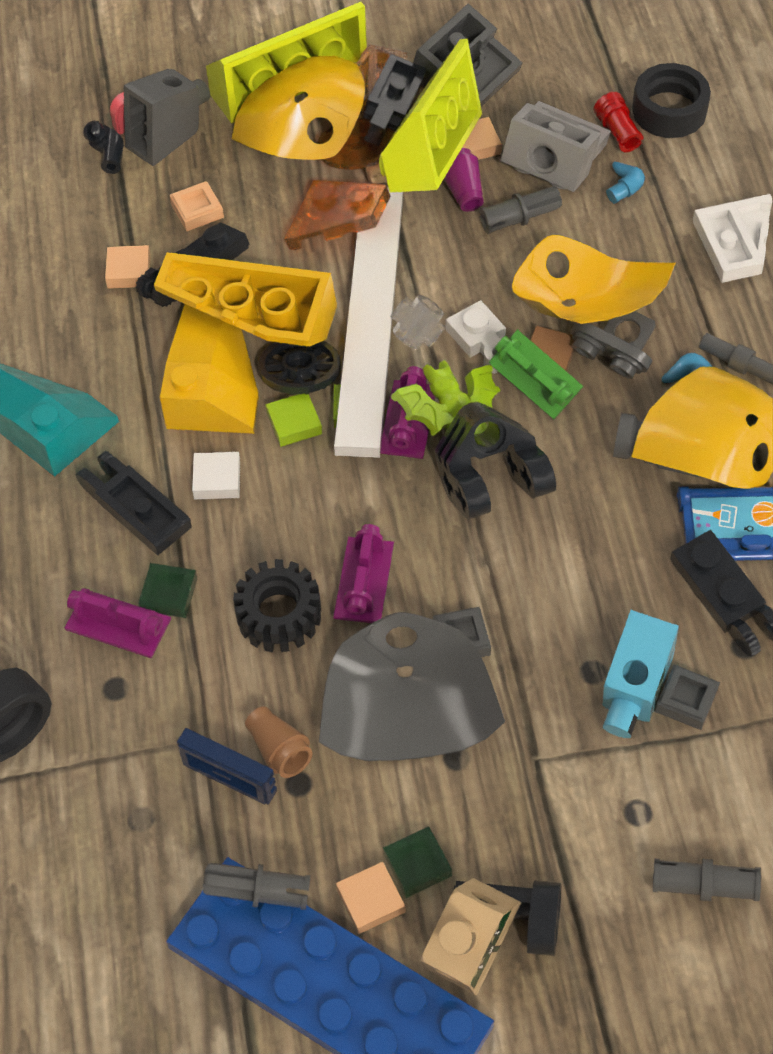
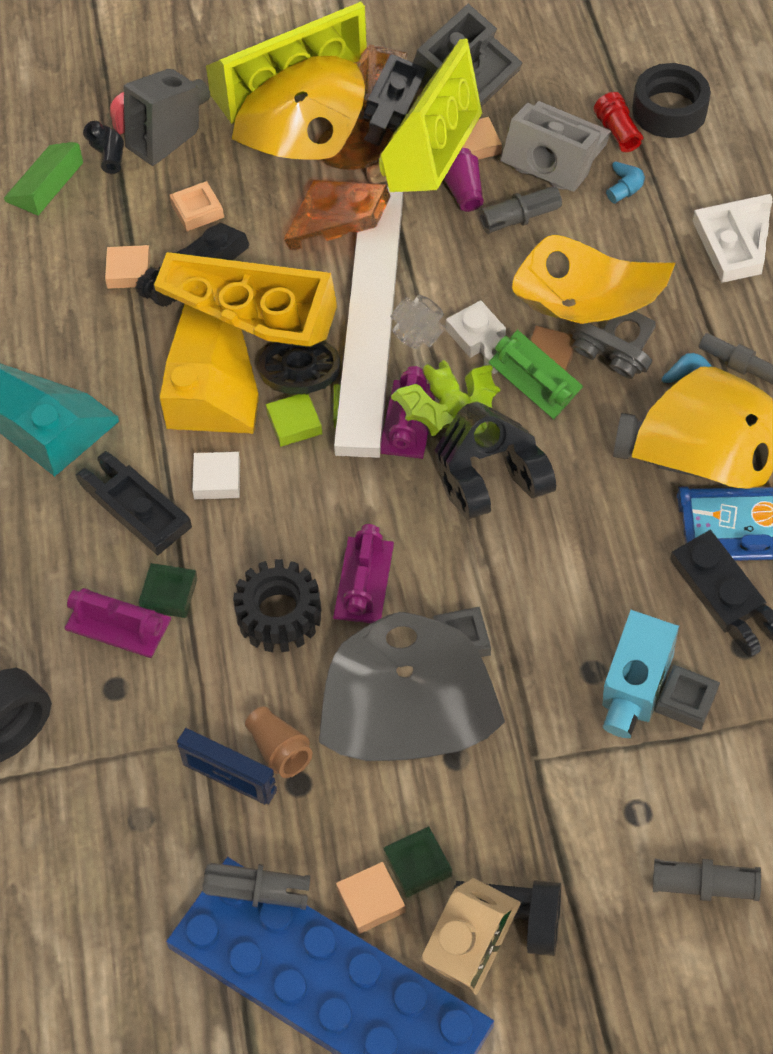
(45, 177): none -> bright green slope

